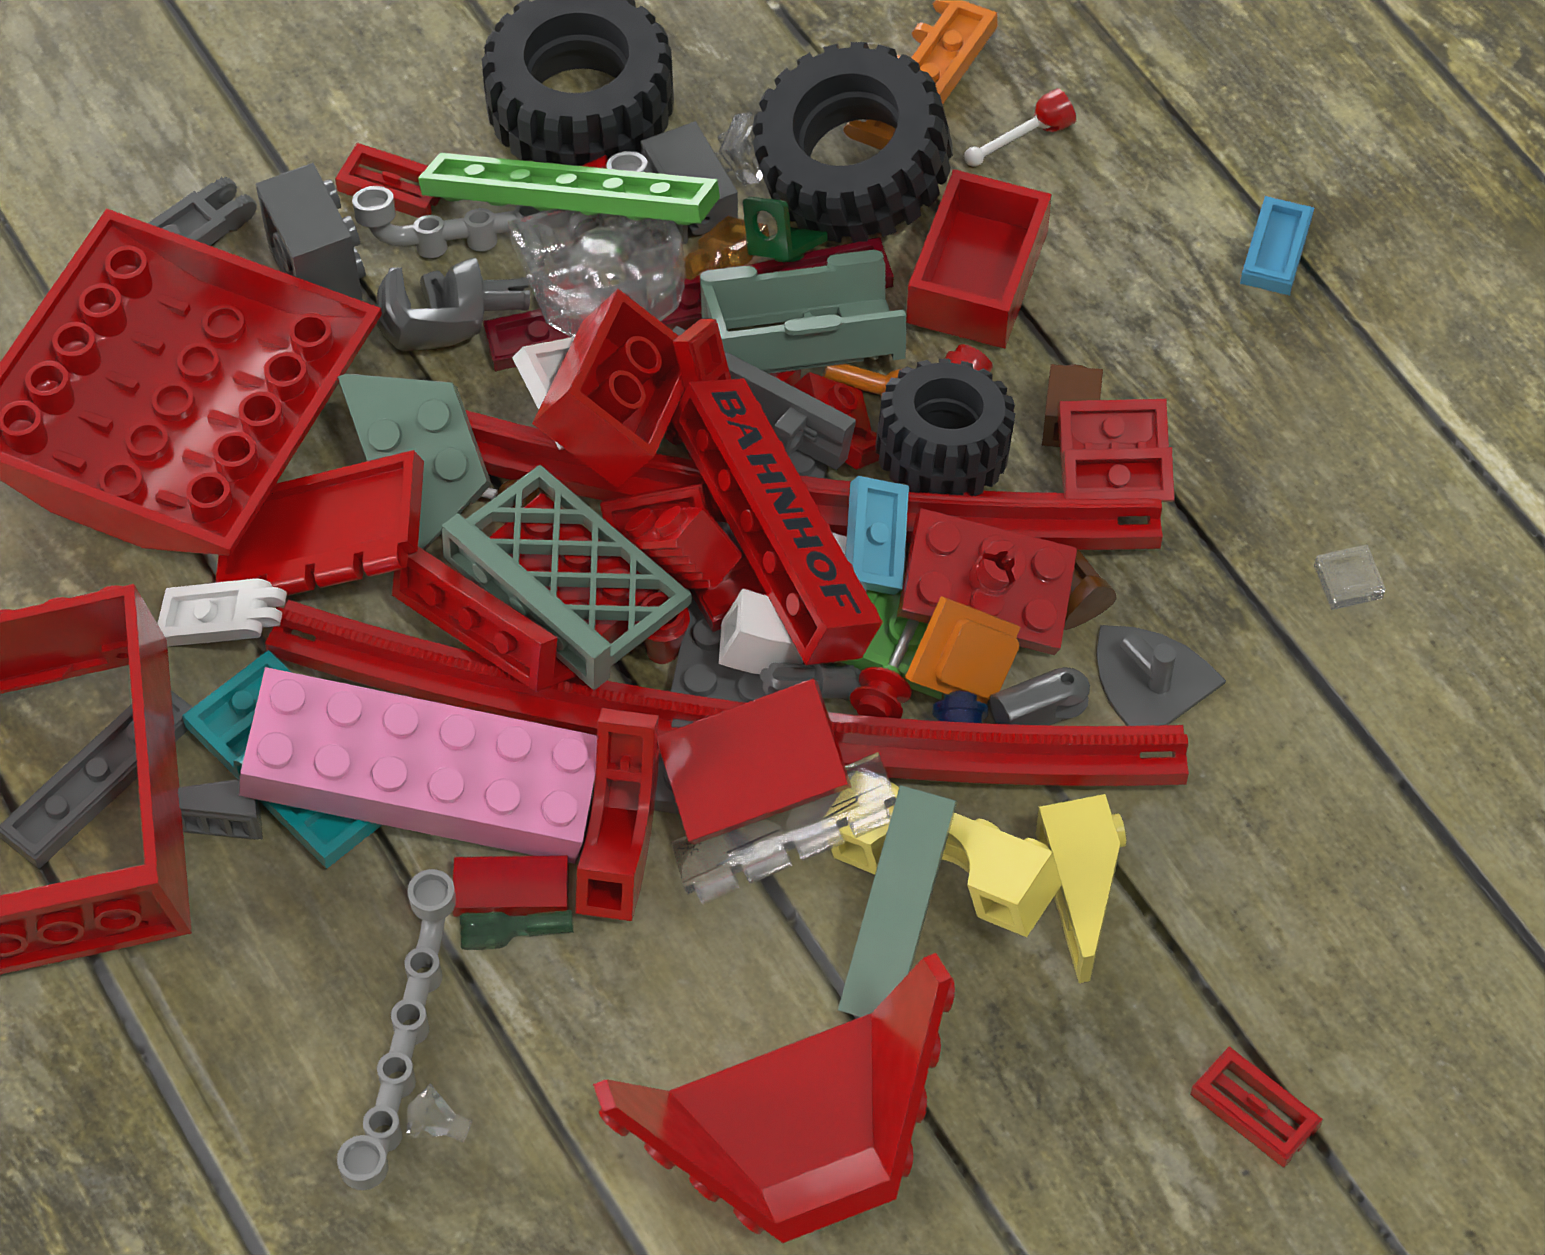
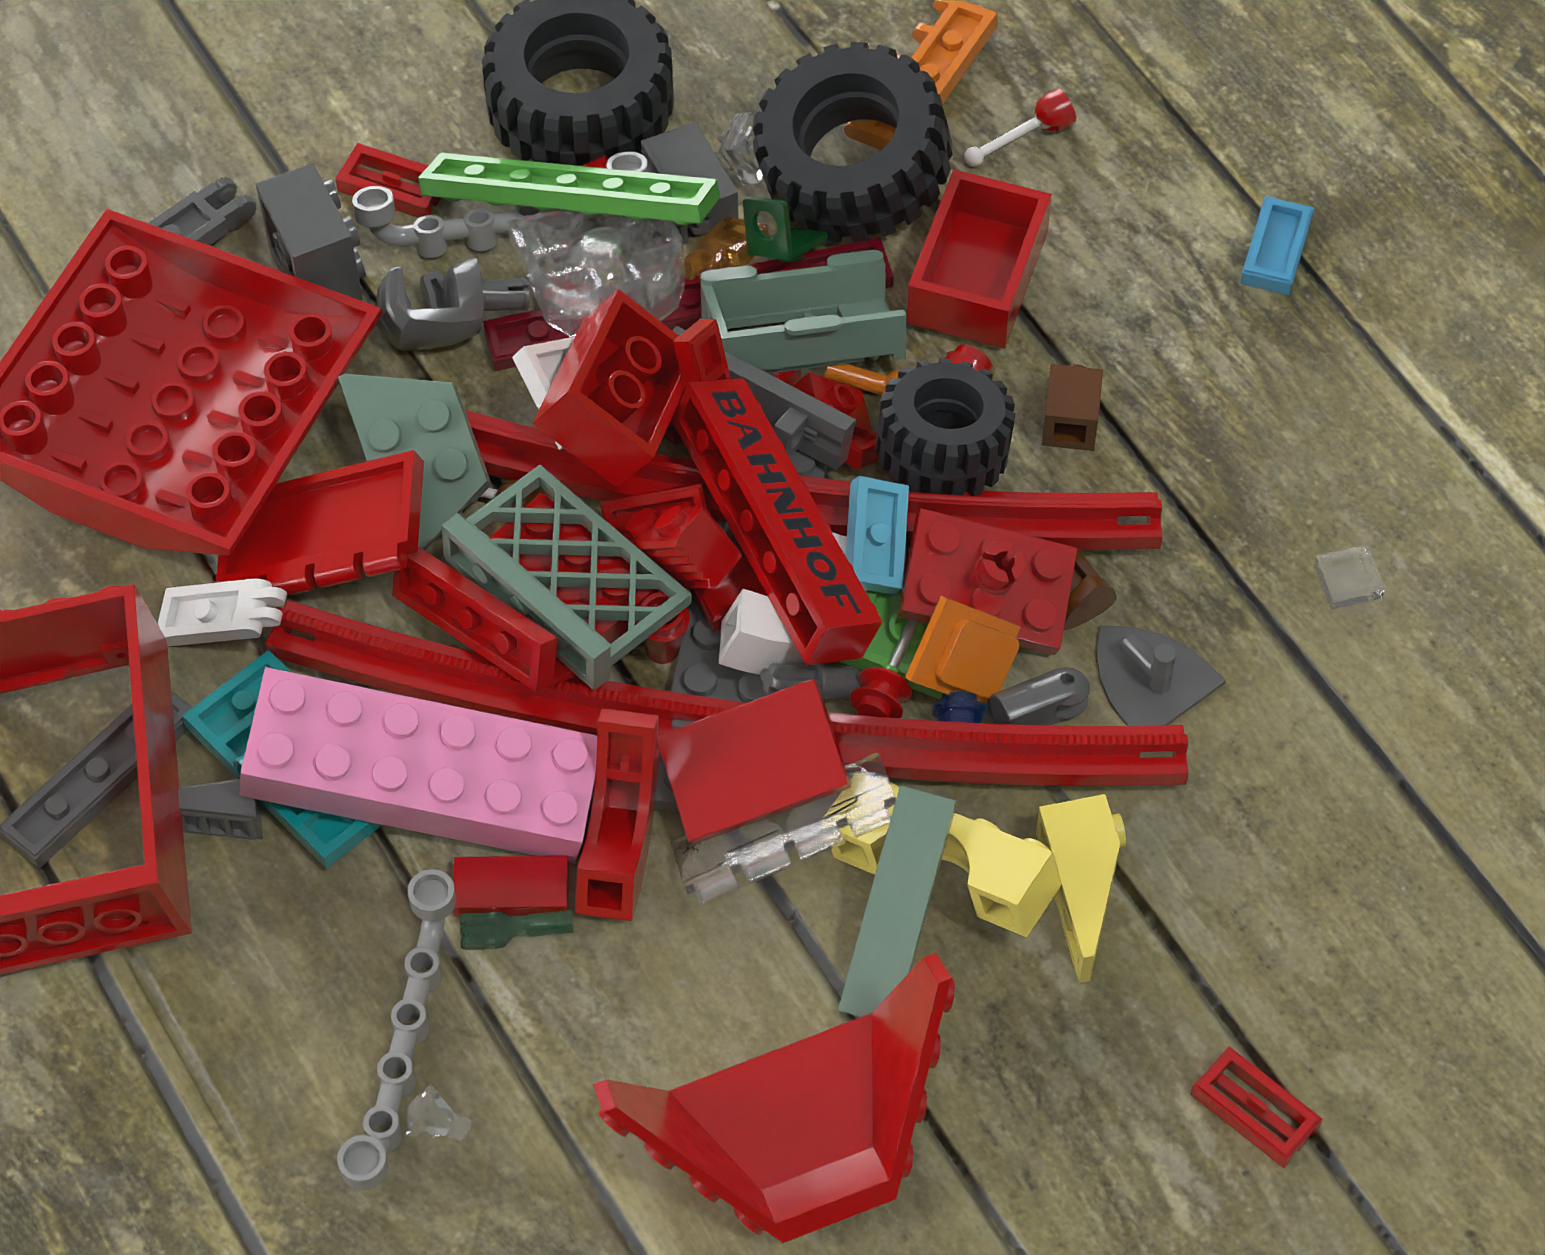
(1115, 449): red slope -> none

